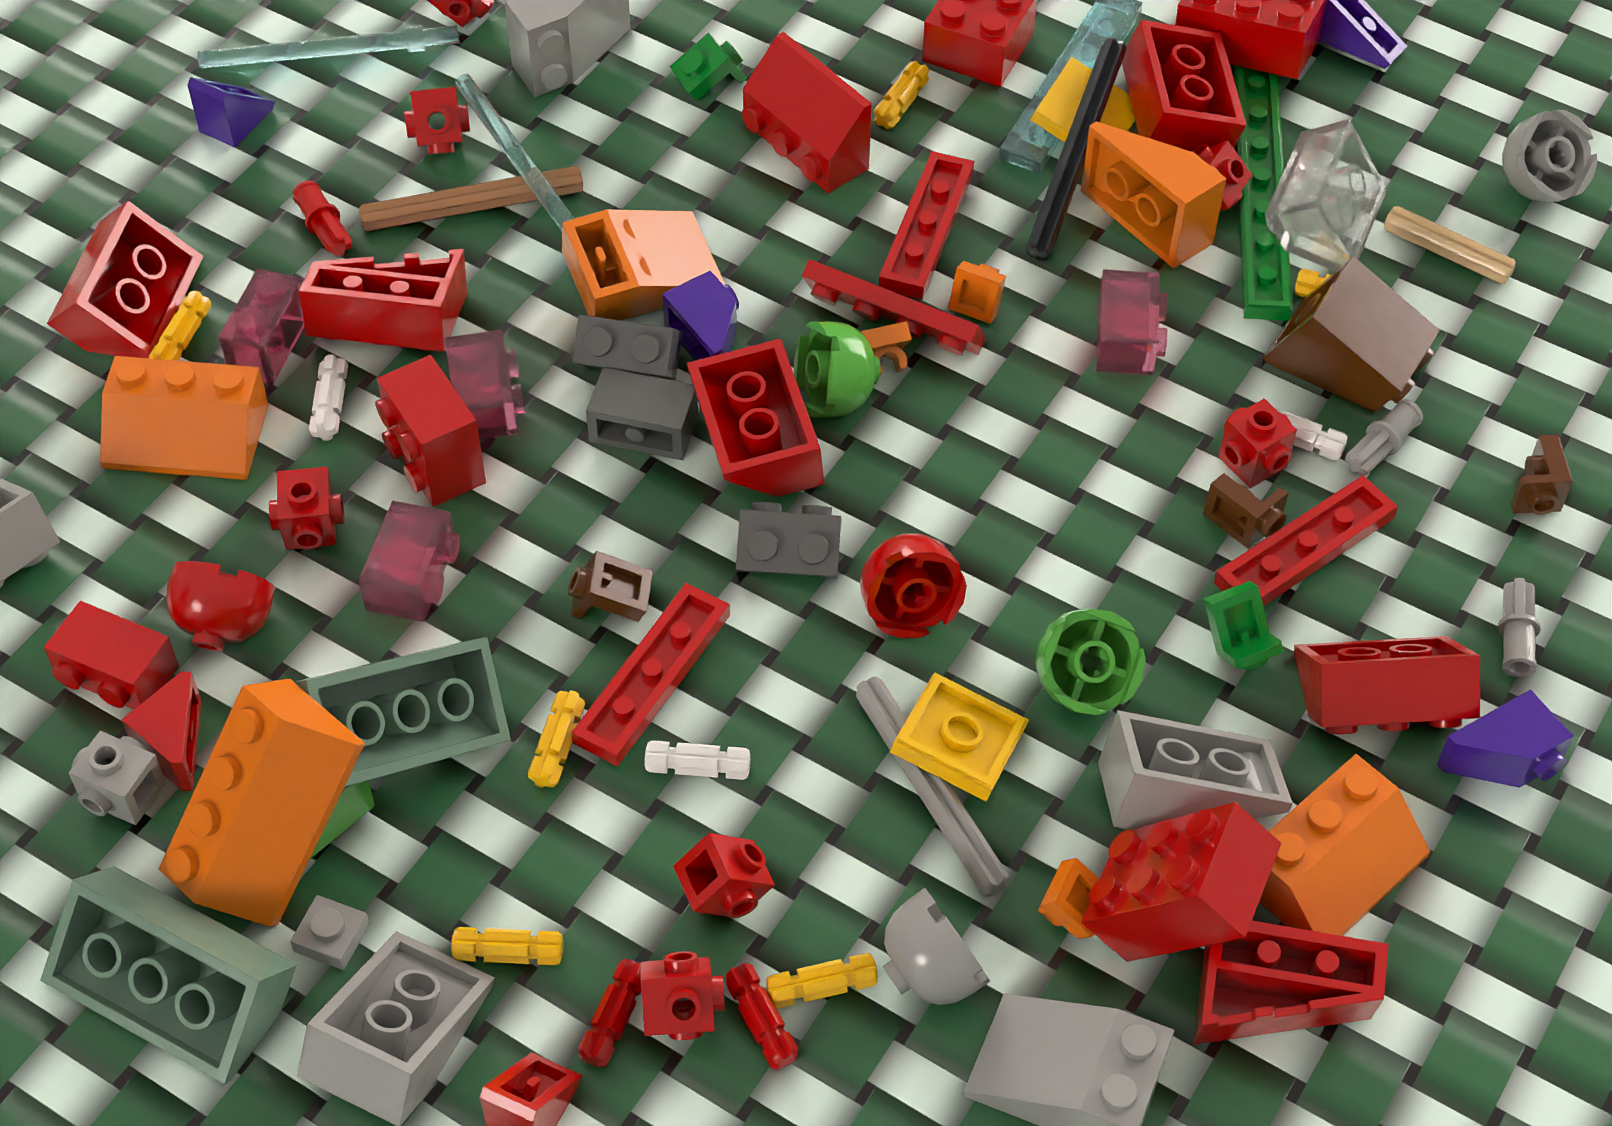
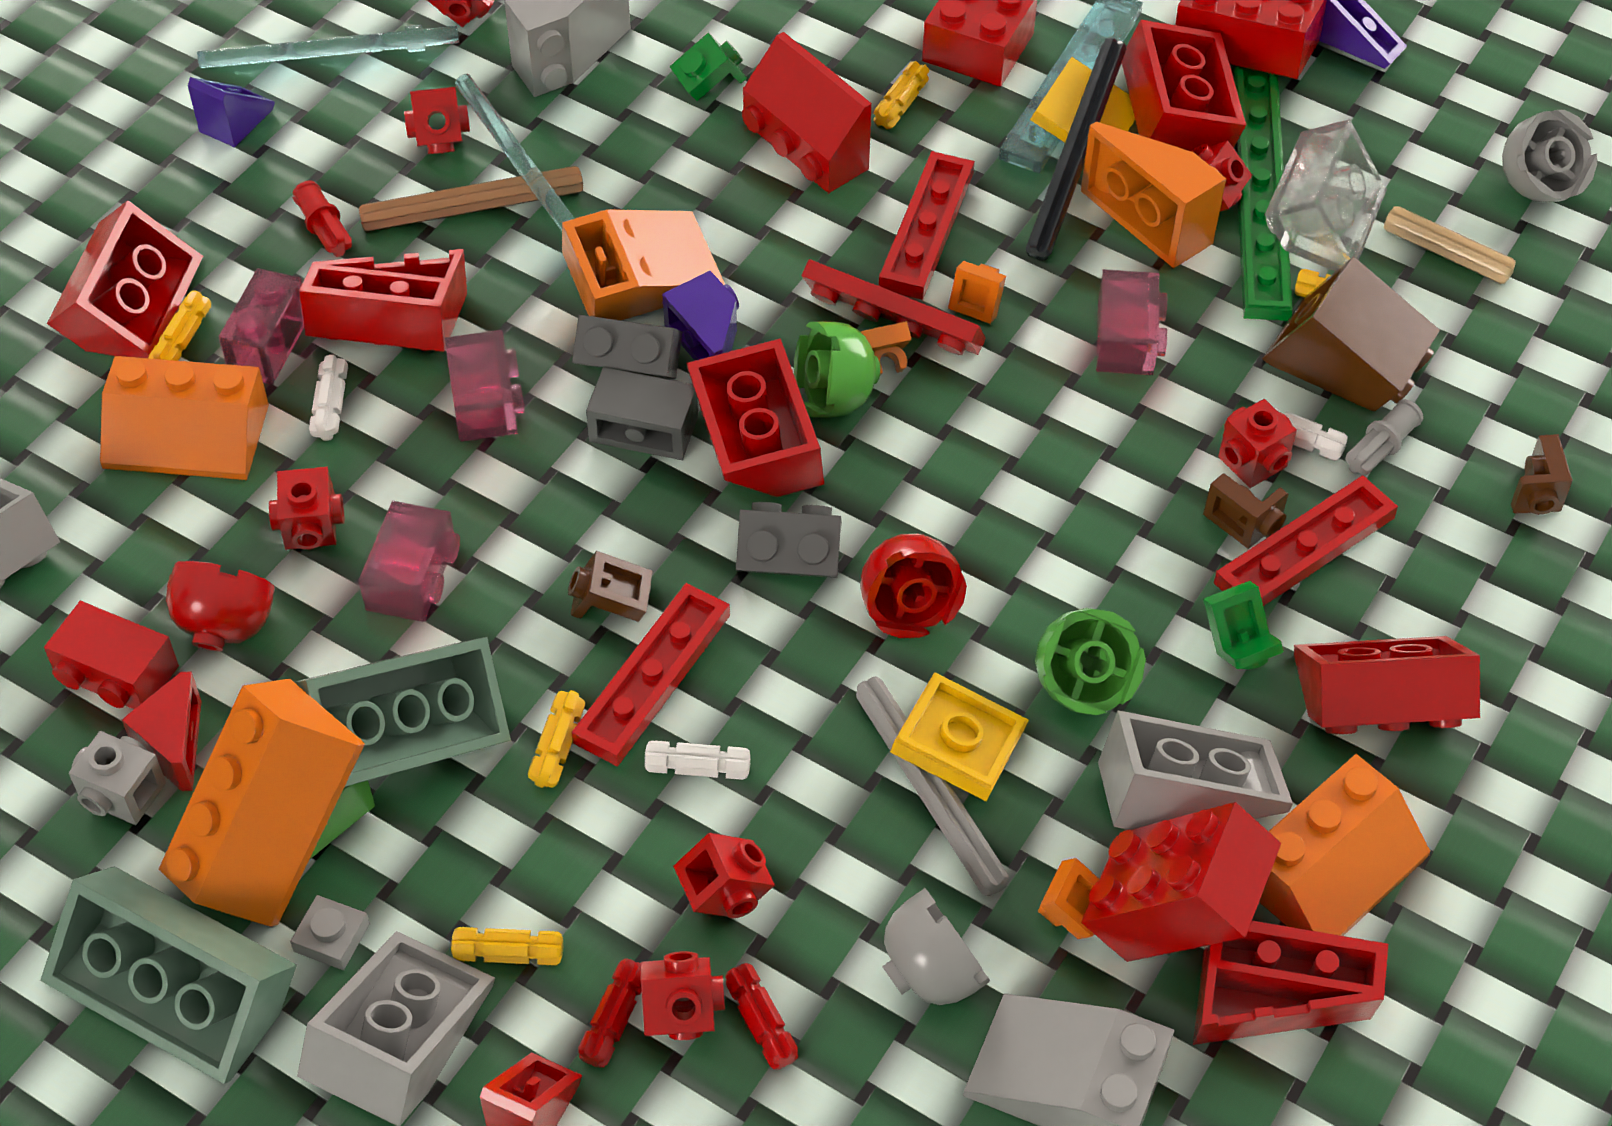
(430, 431): red brick -> none
(822, 980): yellow axle -> none
(1509, 744): dark purple slope -> none
(1519, 628): light grey axle -> none

